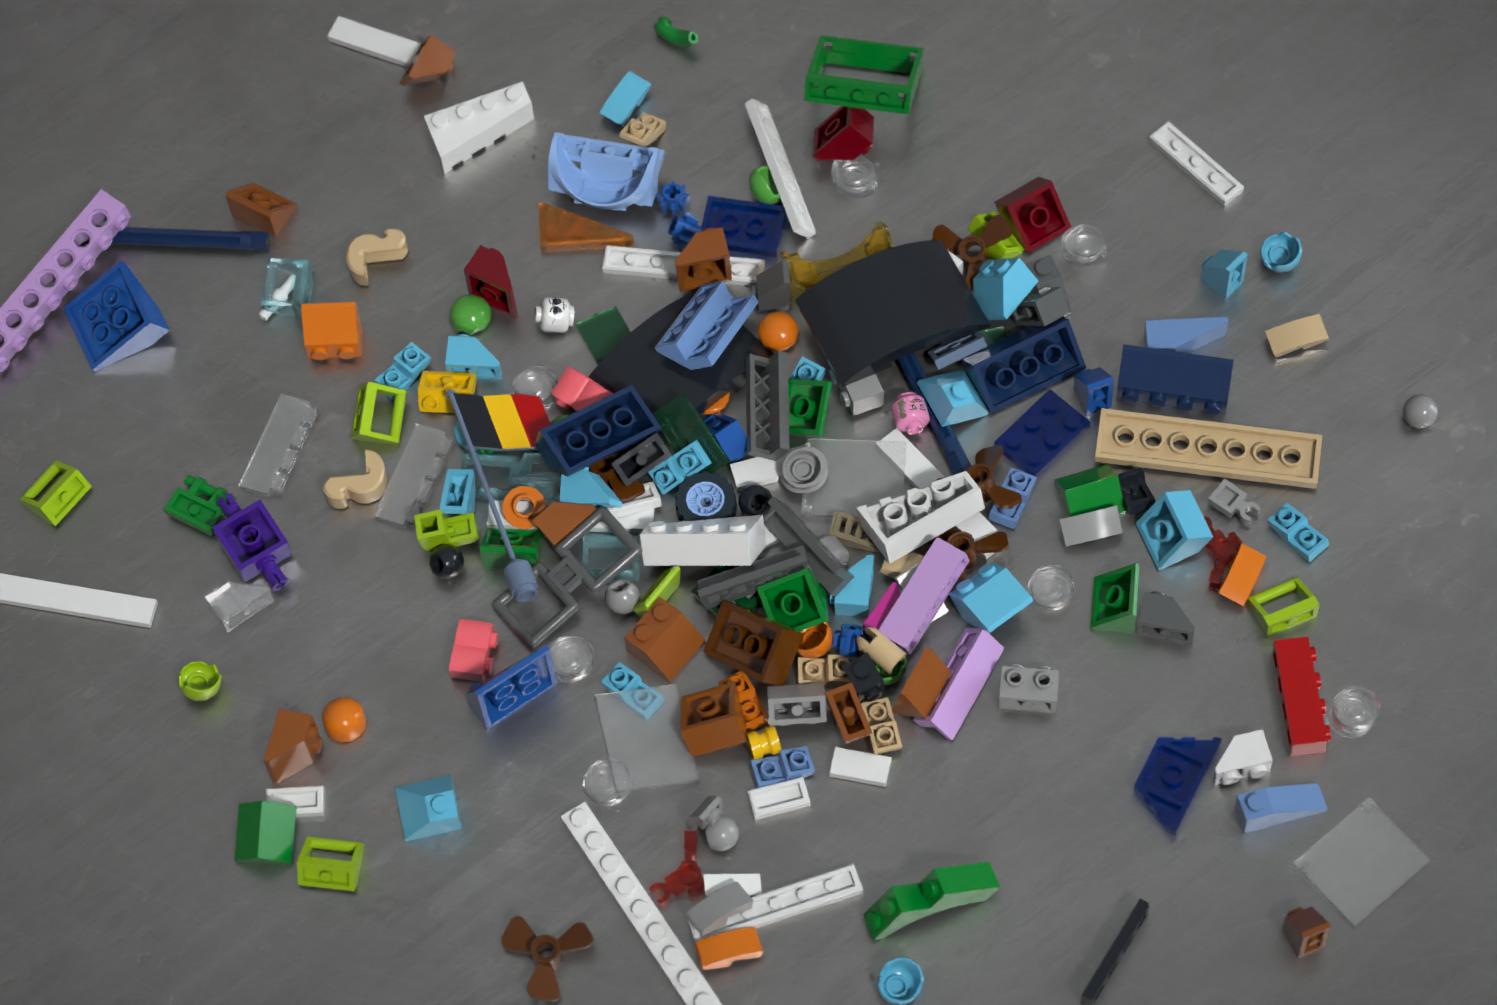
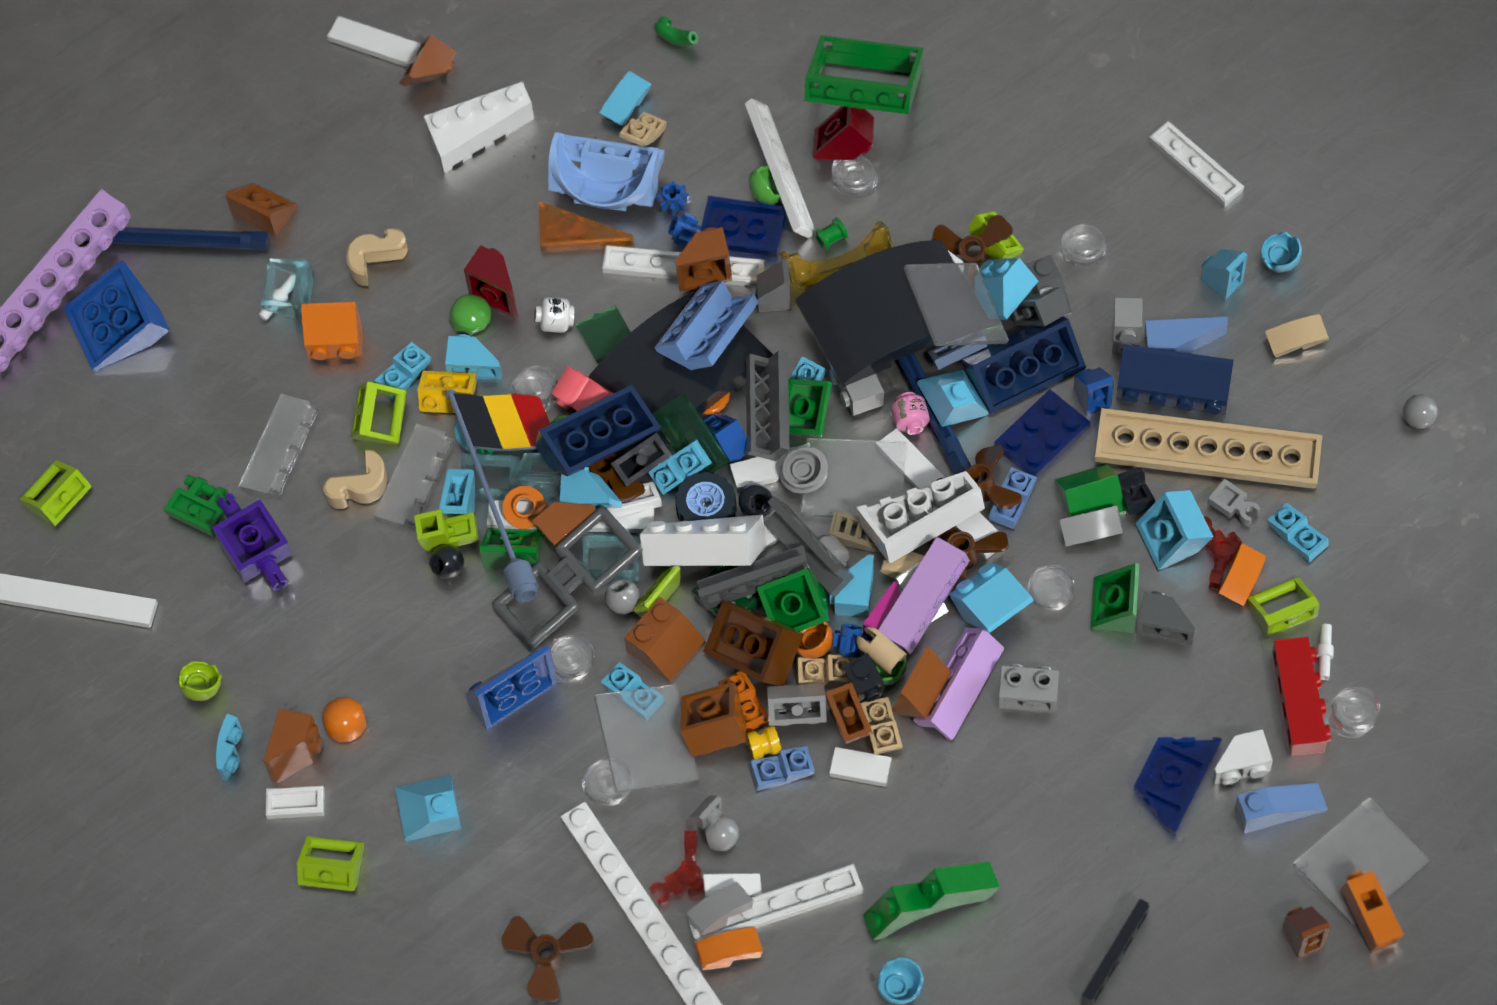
(226, 754): none -> medium azure slope
(237, 602): clear slope -> none
(265, 832): green slope -> none
(472, 650): coral brick -> none
(778, 331): orange hair -> none
(779, 798): white tile -> none
(830, 234): none -> green bush
(955, 304): none -> clear piece
(1034, 213): dark red slope -> none
(1126, 323): none -> light grey brick
(1325, 651): none -> white bar
(1371, 910): none -> orange brick

